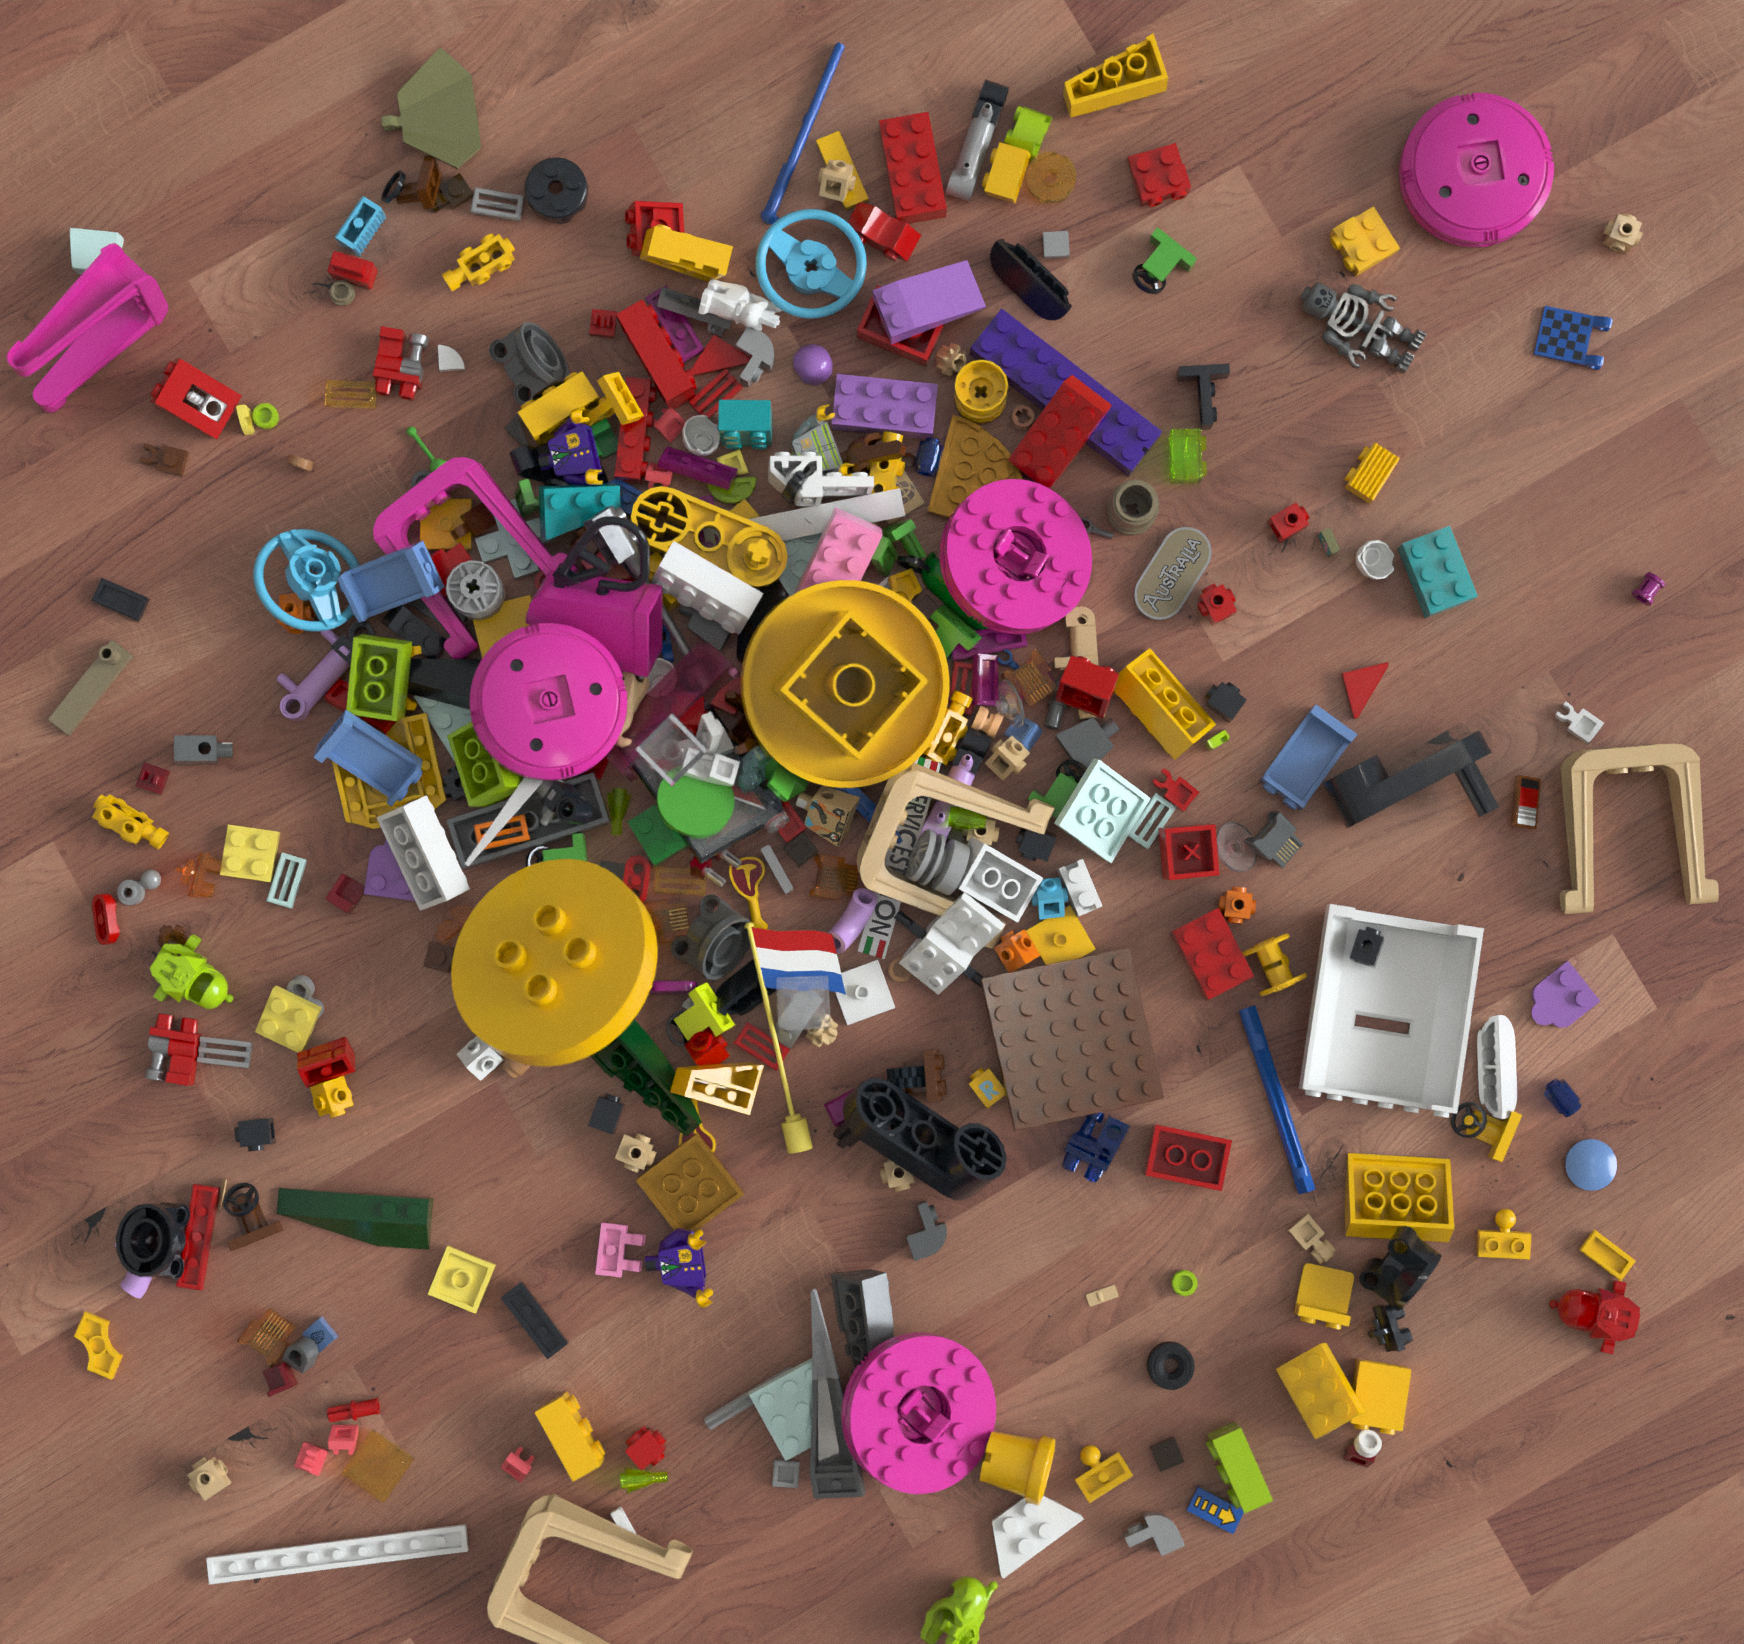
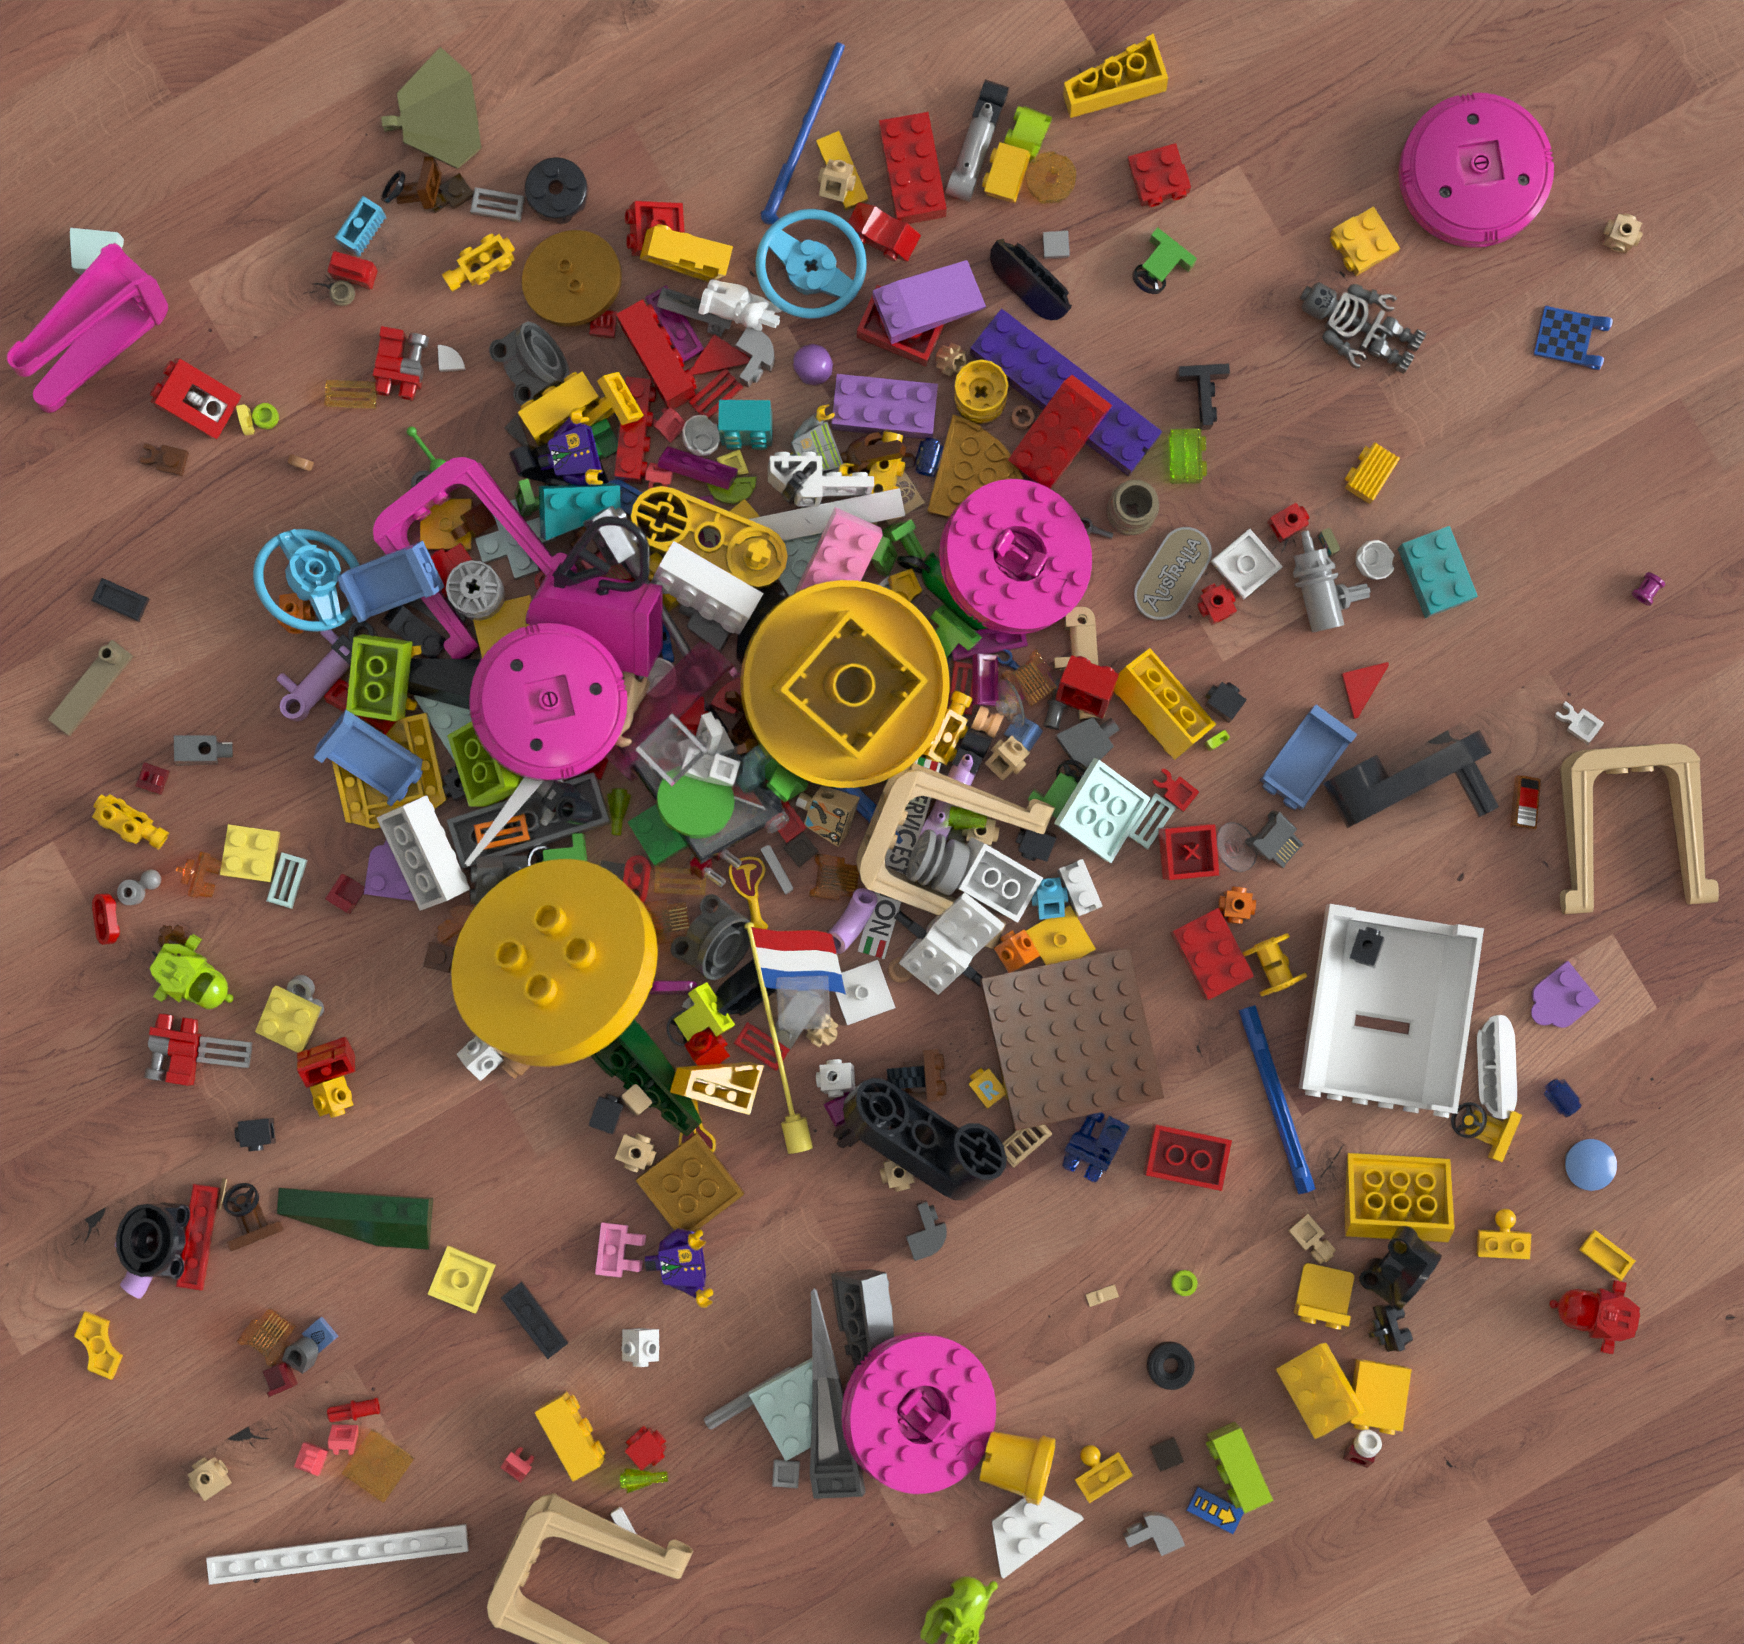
(491, 871): none -> dark grey plate
(571, 278): none -> pearl gold plate
(636, 1100): none -> tan slope
(640, 1346): none -> white brick
(845, 1078): none -> white brick
(1030, 1148): none -> tan slope
(1246, 564): none -> white plate
(1317, 583): none -> light grey piece

